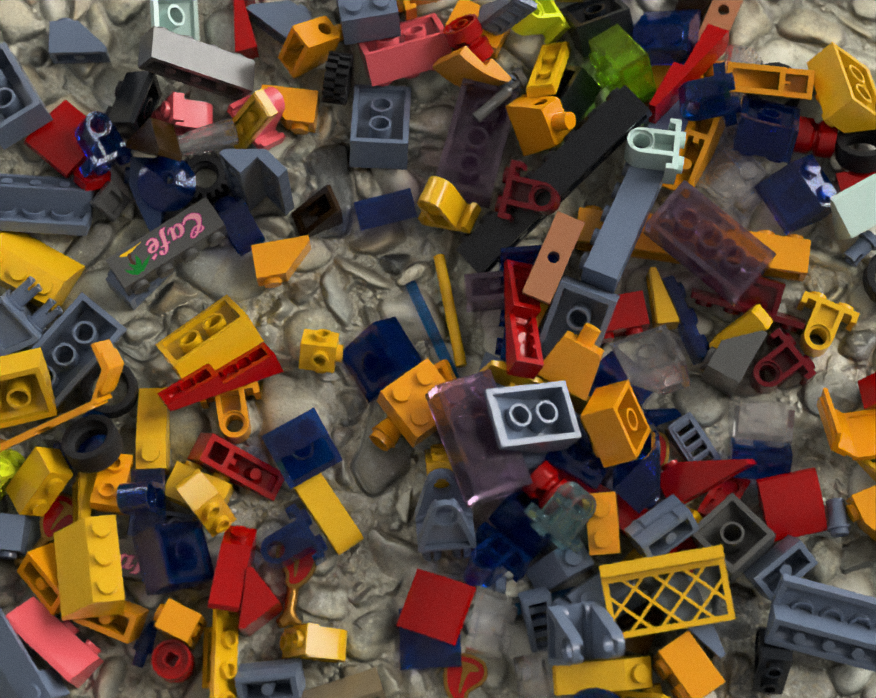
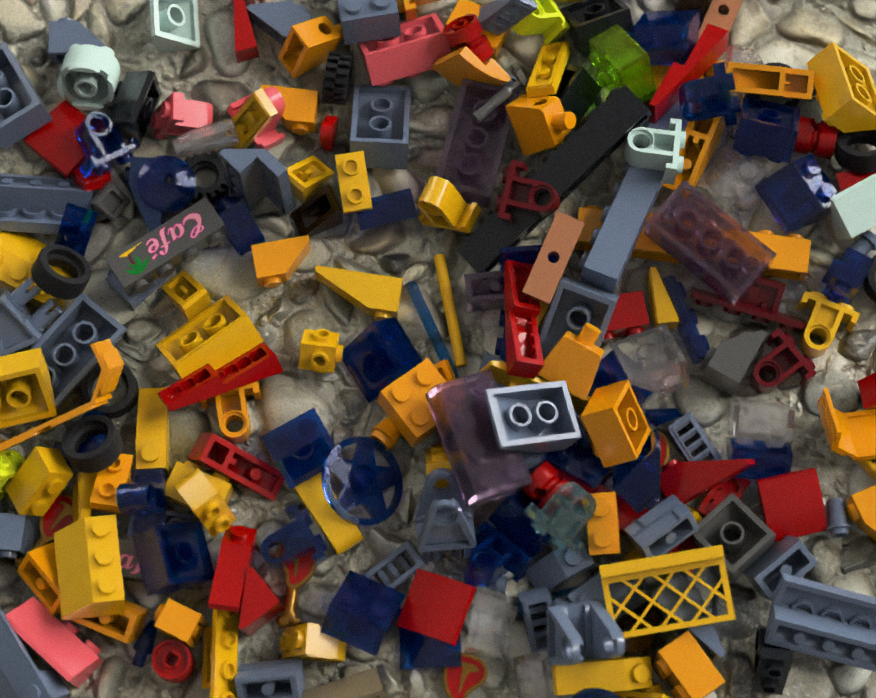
(54, 283): none -> black tyre
(76, 228): none -> clear blue hinge
(89, 76): none -> light aqua brick
(156, 139): dark brown slope -> none
(187, 294): none -> yellow slope
(196, 63): brick -> none
(308, 177): none -> yellow slope
(328, 132): none -> red tile
(353, 182): none -> yellow pin
(362, 481): none -> clear blue wheel
(362, 613): none -> clear blue brick
(369, 292): none -> yellow slope
(412, 550): none -> sand blue slope
(751, 321): yellow slope -> none
(846, 276): none -> clear blue brick

